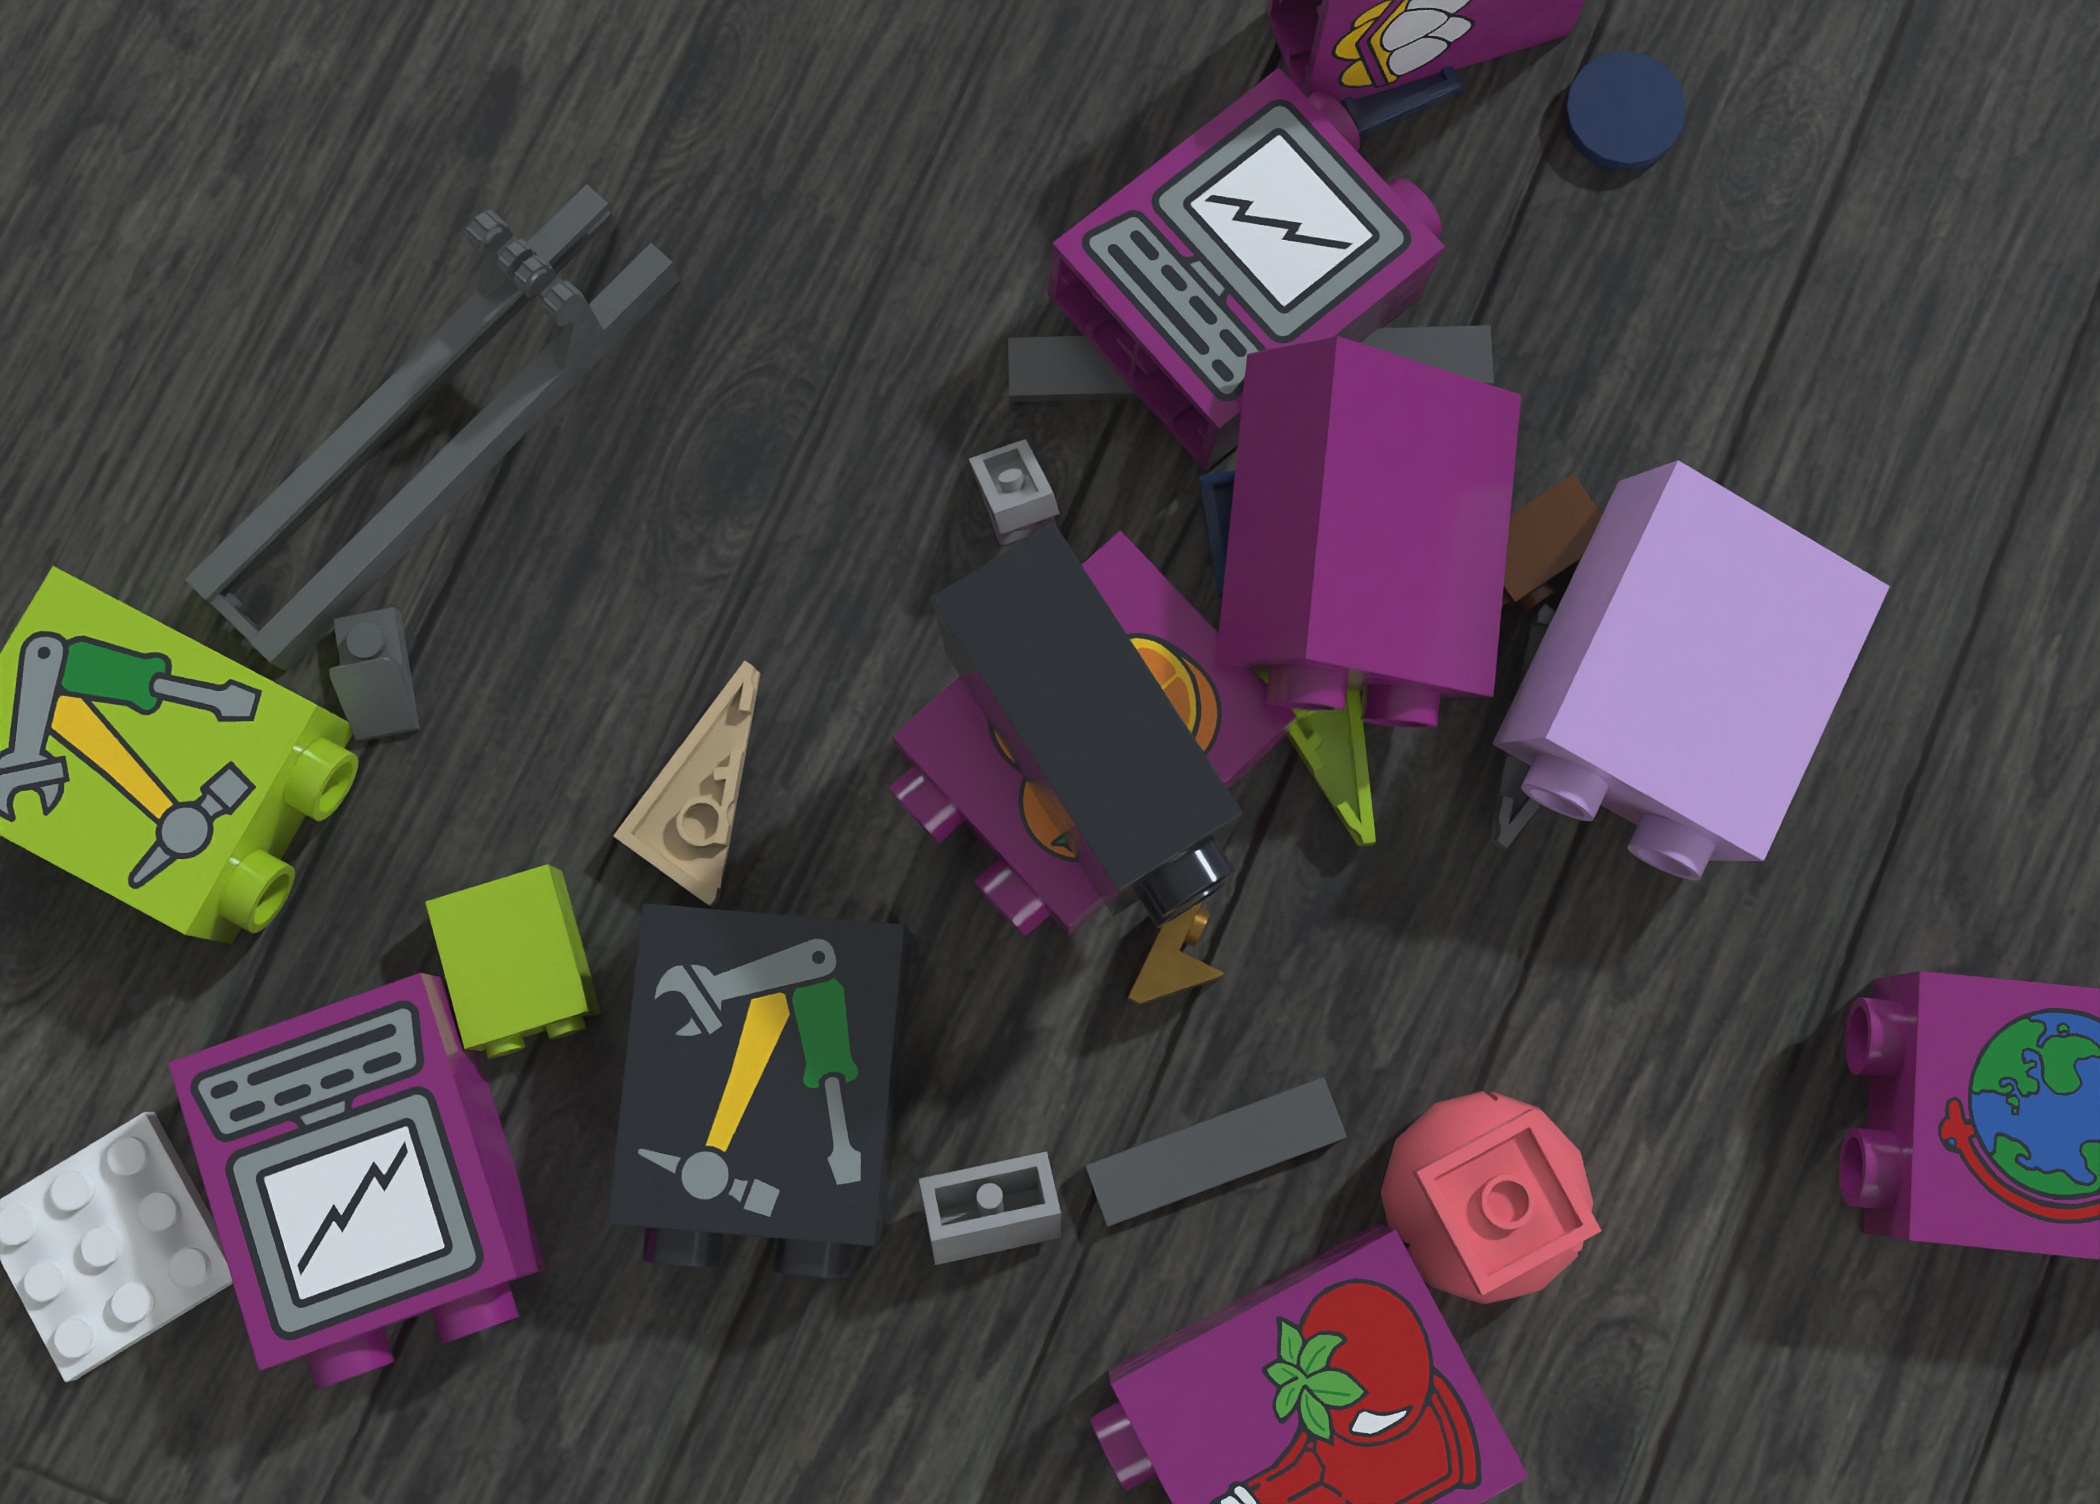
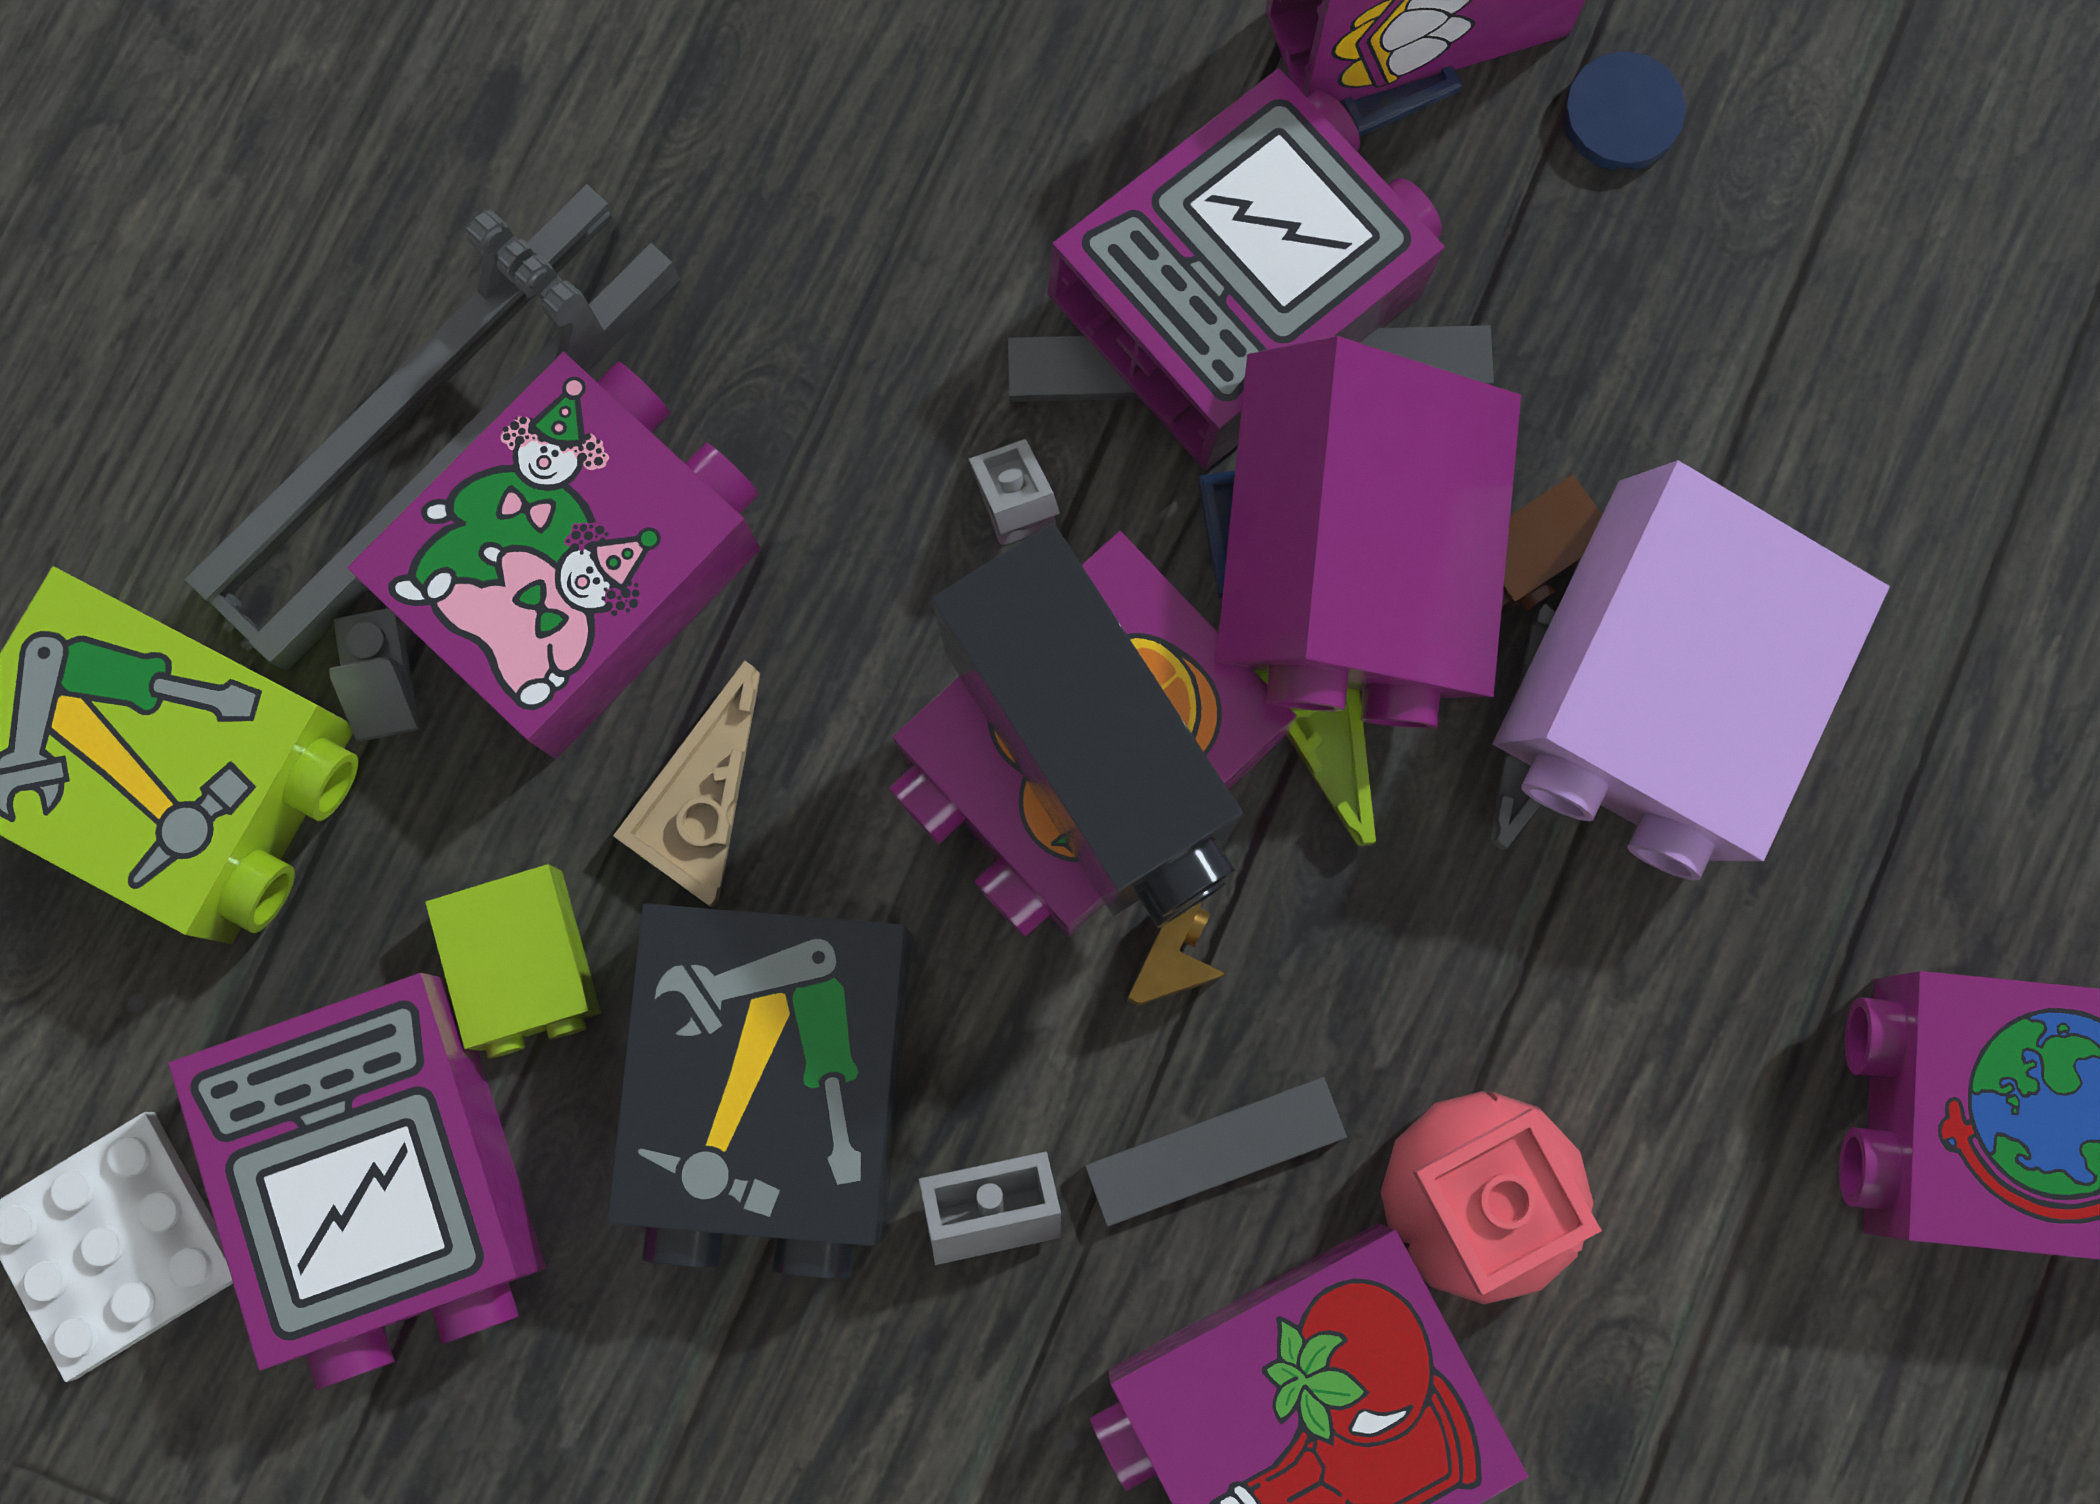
(563, 550): none -> brick

